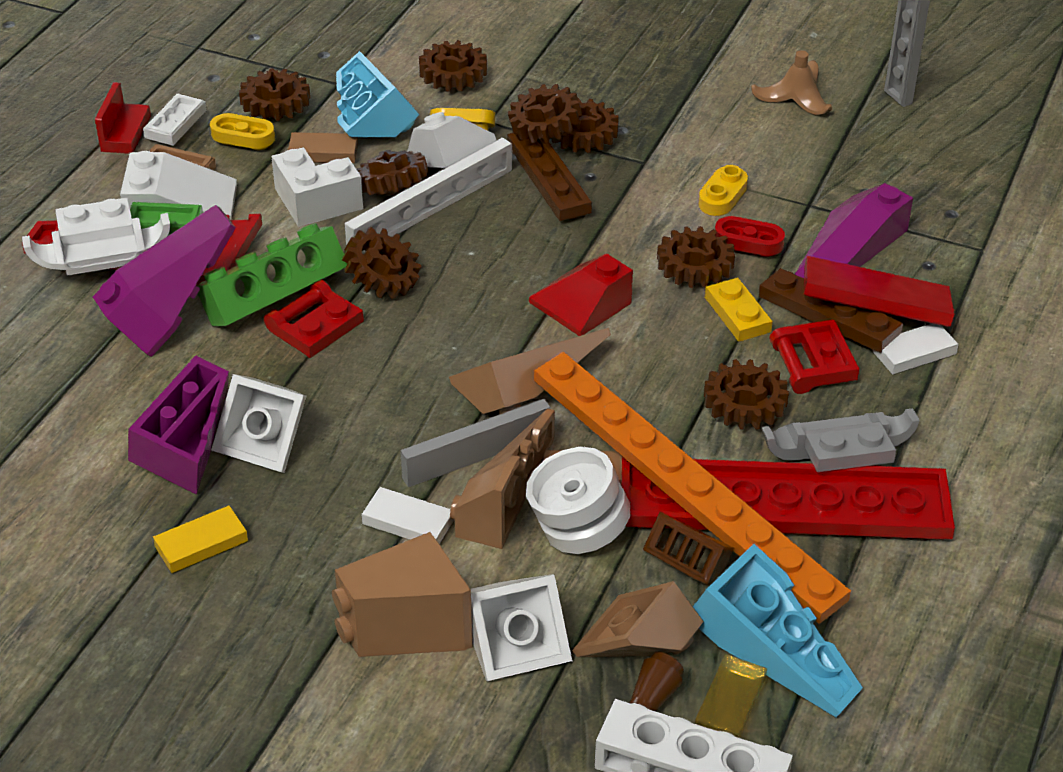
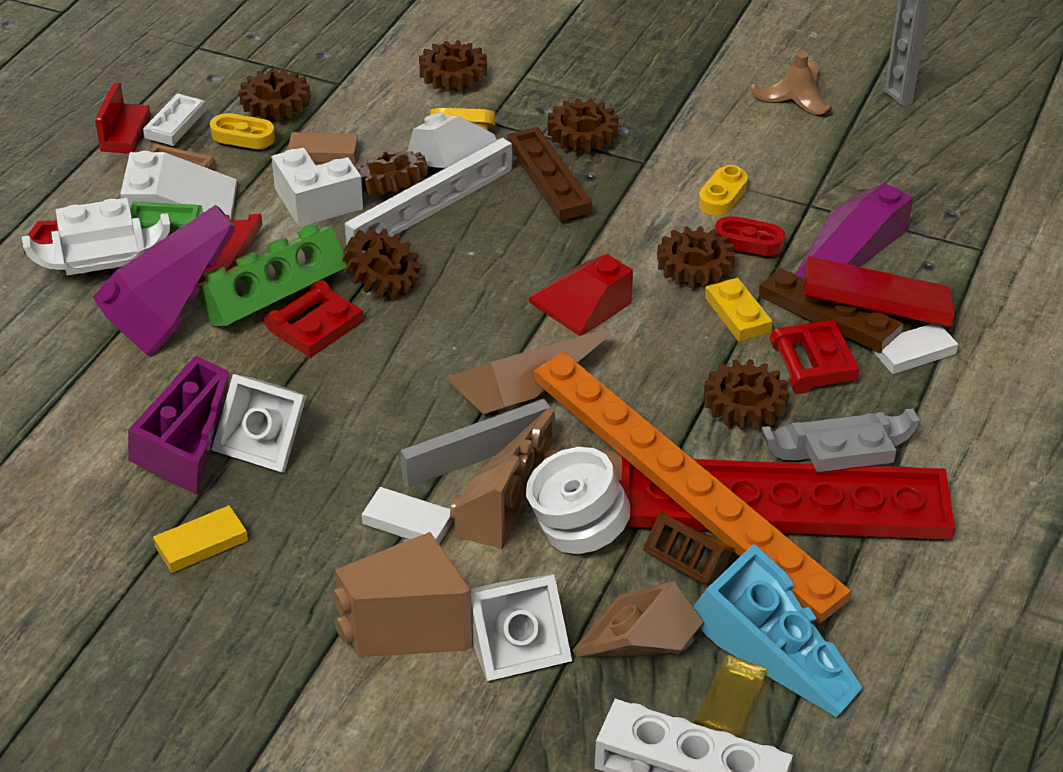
(371, 102): medium azure wedge -> none
(544, 113): reddish brown gear -> none
(657, 681): reddish brown cone -> none

